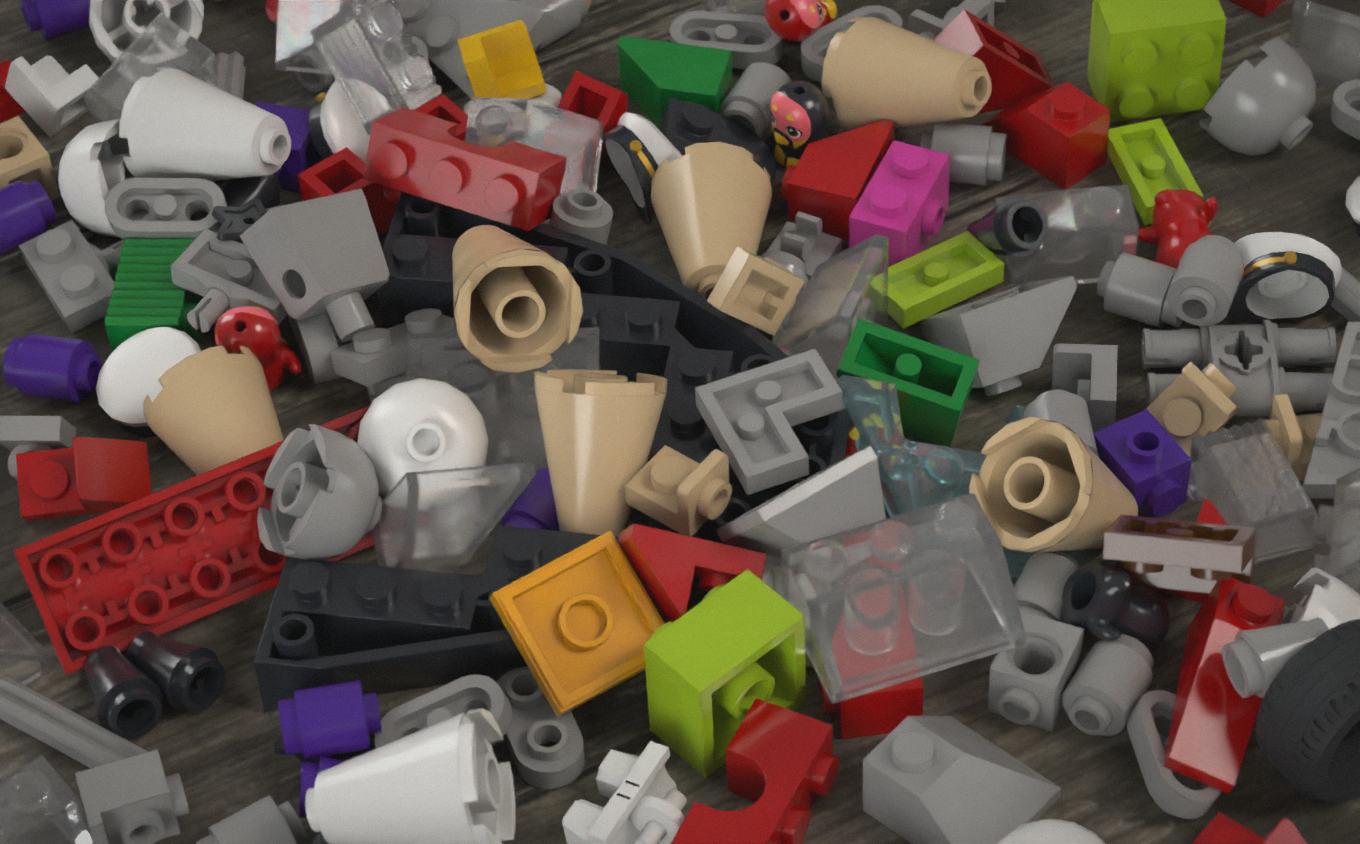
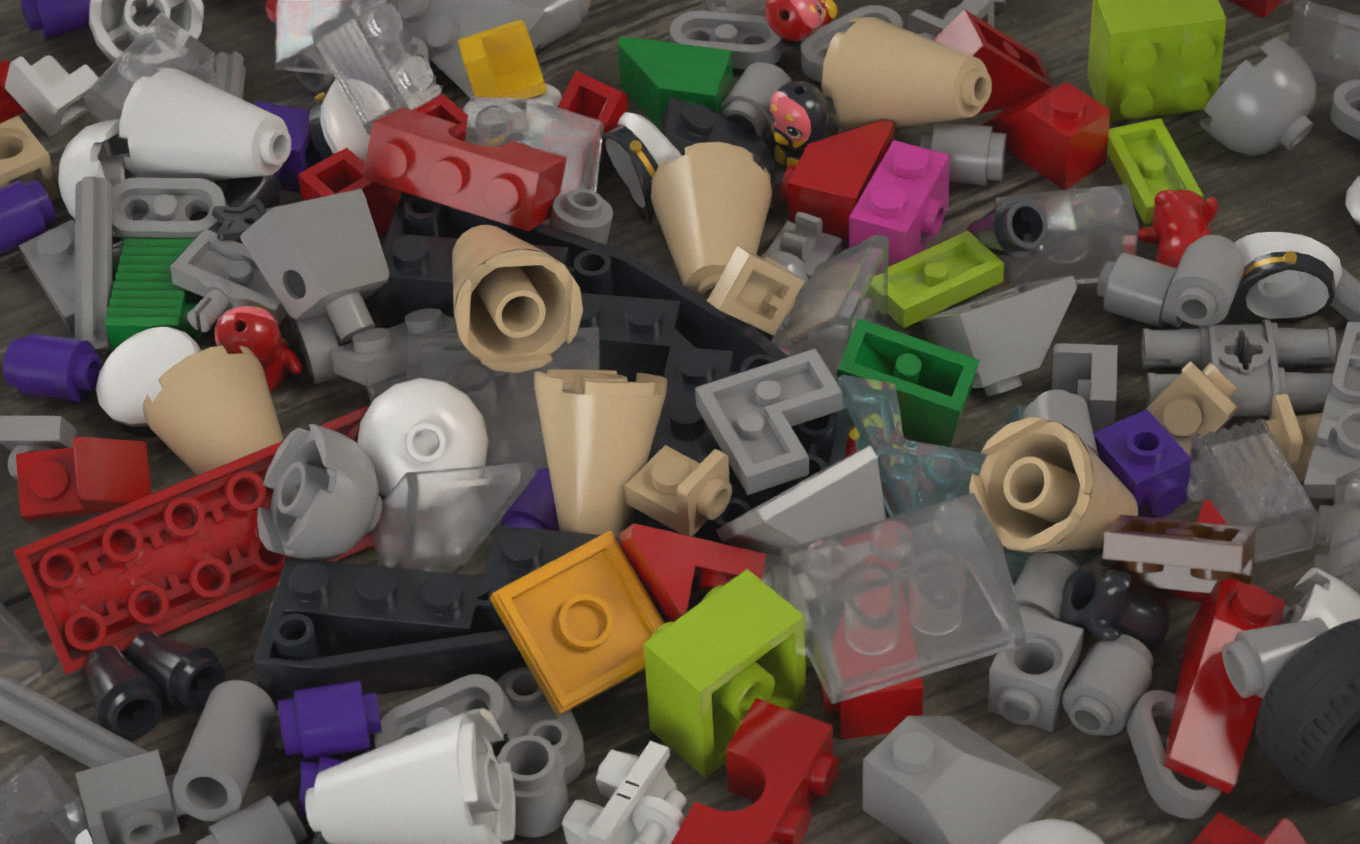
(93, 260): none -> light grey axle
(223, 751): none -> light grey brick
(538, 785): none -> light grey brick

